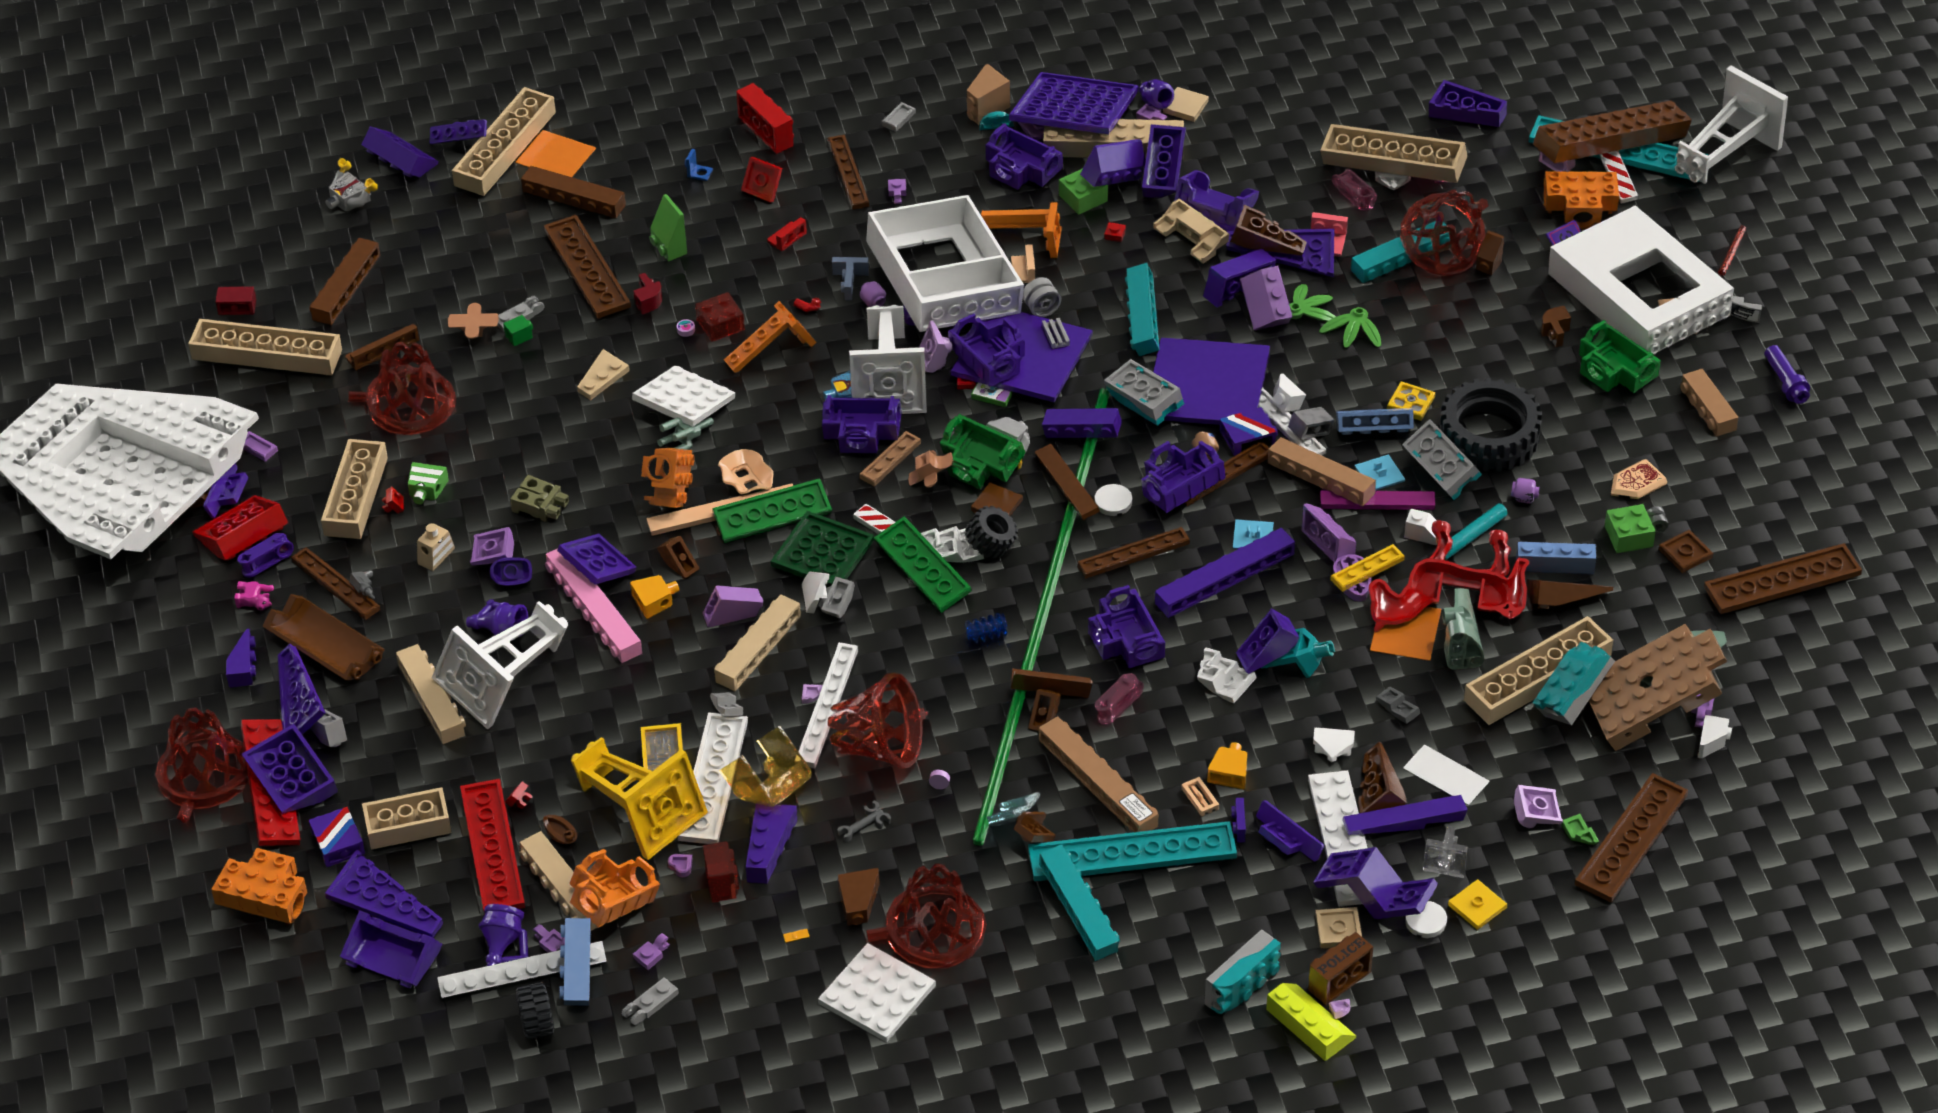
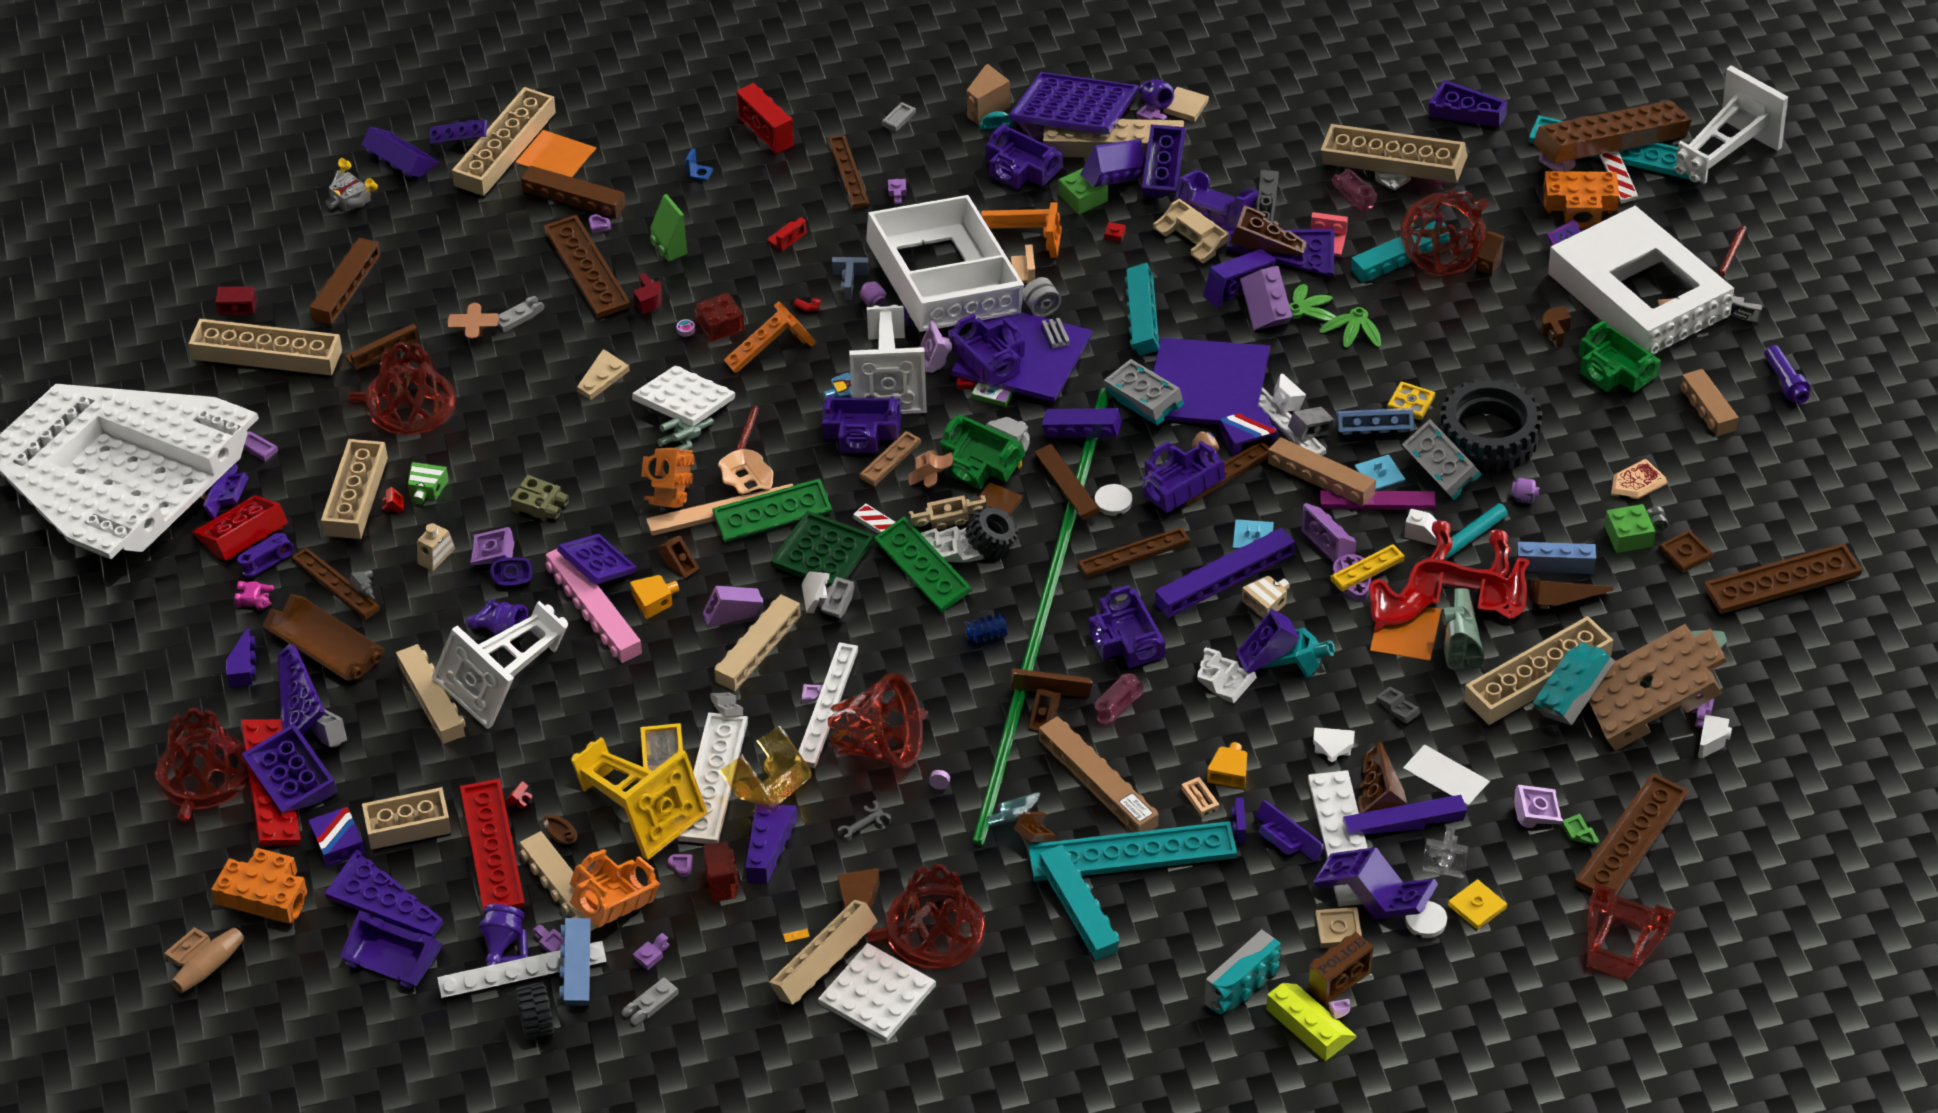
(201, 956): none -> medium nougat plate
(518, 330): green brick -> none
(599, 224): none -> medium lavender tile
(748, 427): none -> clear red bar
(761, 179): red tile -> none
(823, 952): none -> tan brick
(947, 512): none -> tan bracket
(1265, 594): none -> tan torso
(1268, 193): none -> dark grey slope
(1625, 910): none -> clear red windscreen

